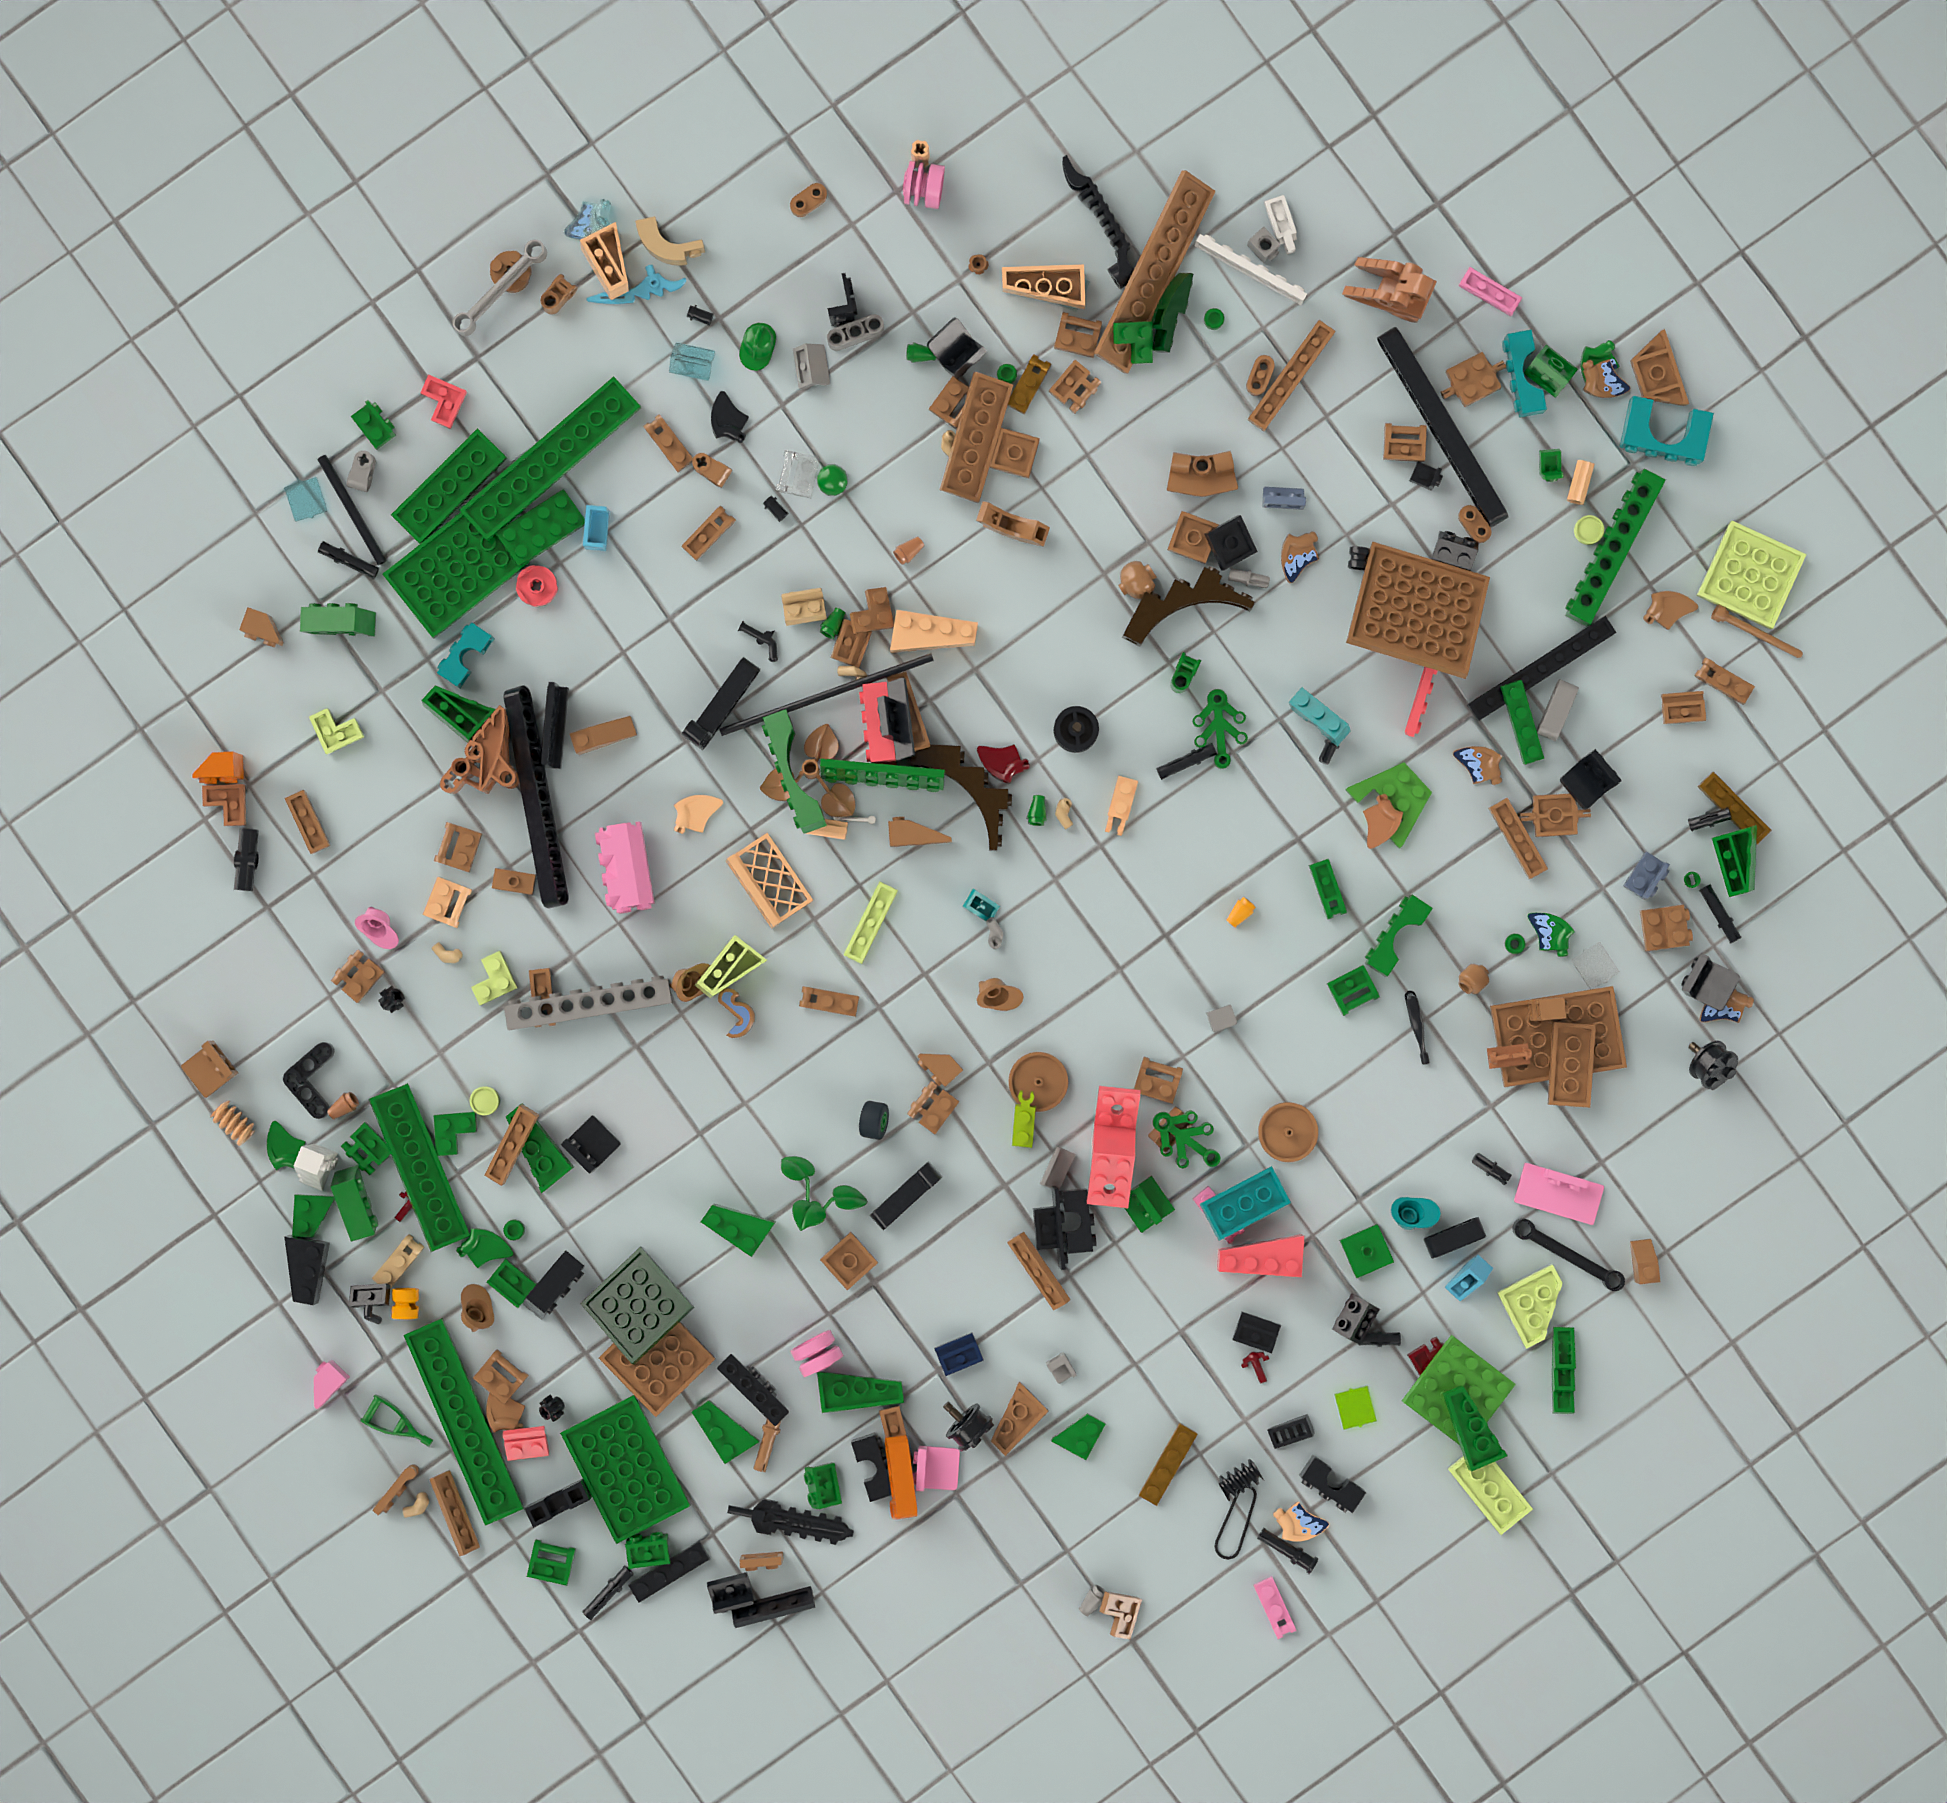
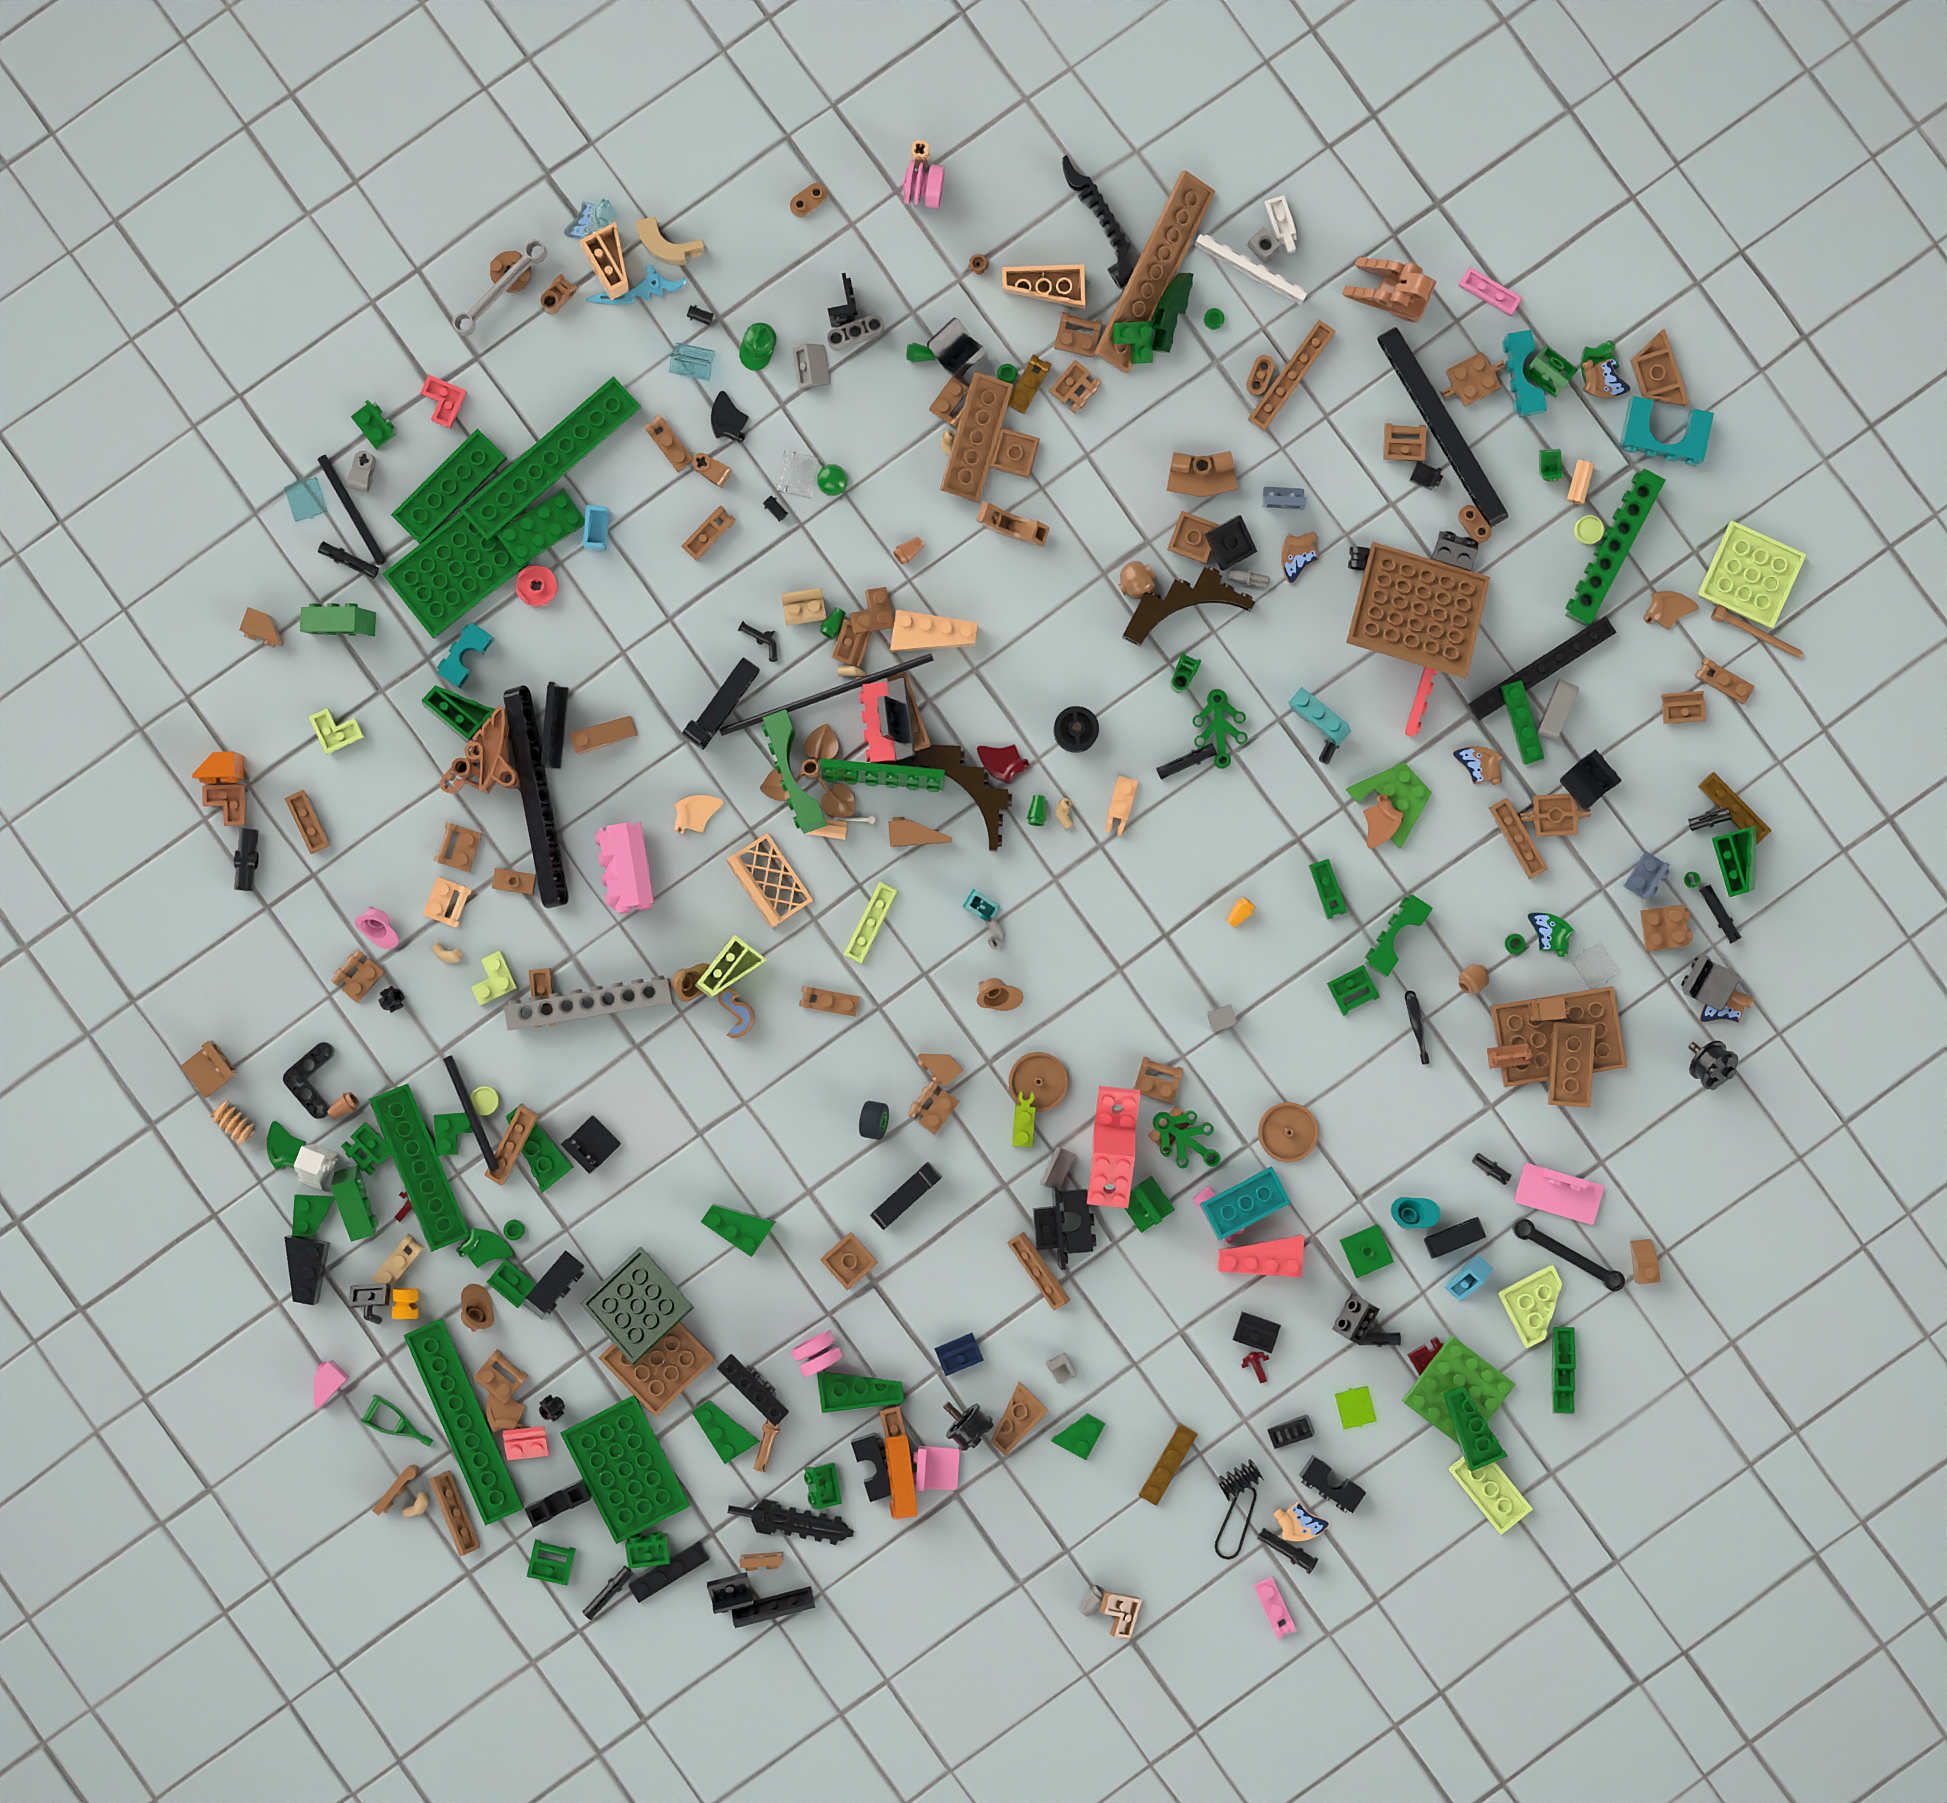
(471, 1113): none -> black piece
(811, 1213): green plant -> none

